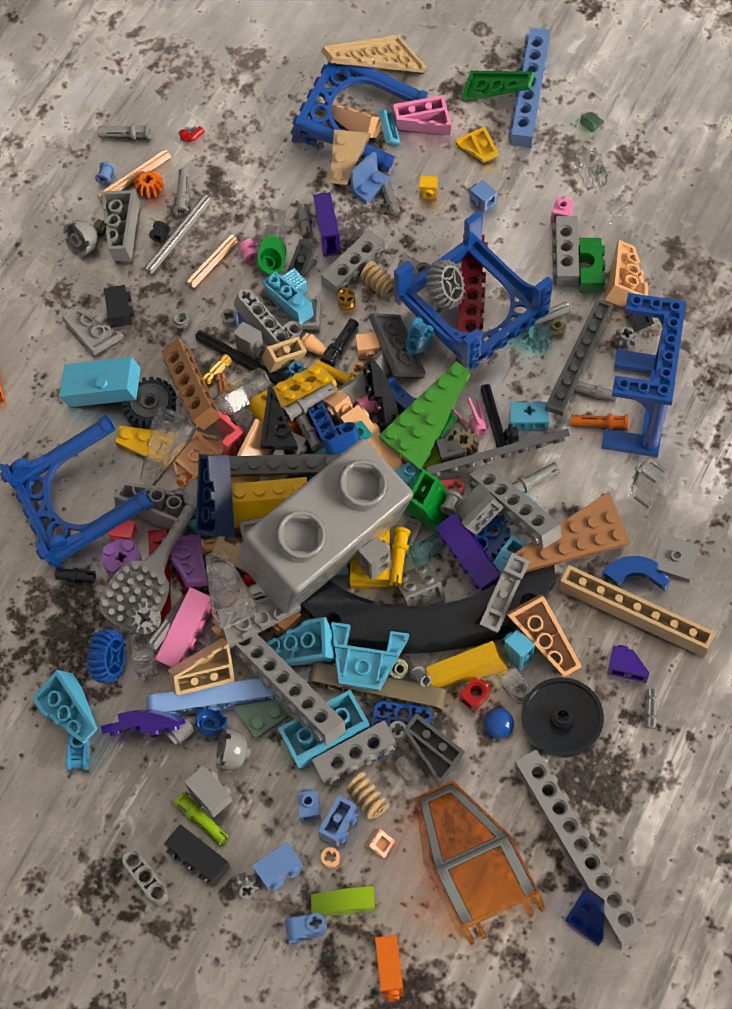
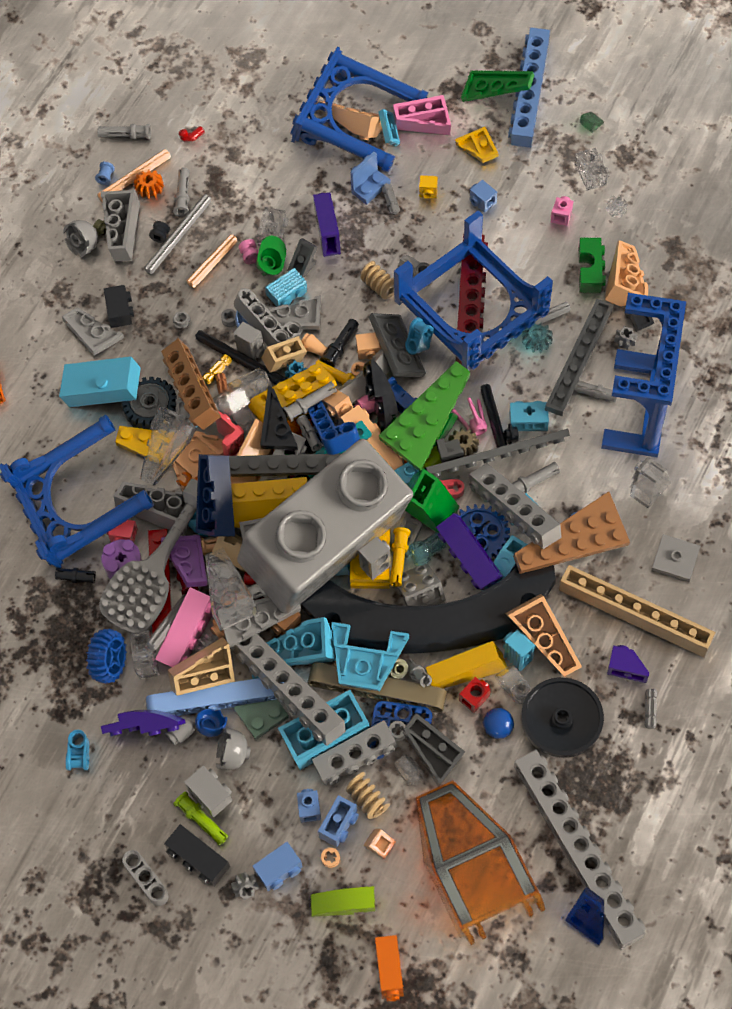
(66, 704): medium azure wedge -> none
(146, 627): light grey gear -> none
(289, 298): medium azure slope -> none
(302, 927): medium blue piece -> none
(305, 221): light grey pin -> none
(344, 295): pearl gold wheel -> none
(346, 153): tan wedge -> none
(368, 242): light grey brick -> none
(378, 53): tan wing -> none
(445, 284): light grey gear -> none
(451, 502): light grey bush -> none
(478, 509): light grey bracket -> none
(504, 592): light grey slope -> none
(557, 331): olive plate -> none
(565, 239): light grey brick -> none
(609, 421): orange pin -> none
(635, 566): blue arch -> none

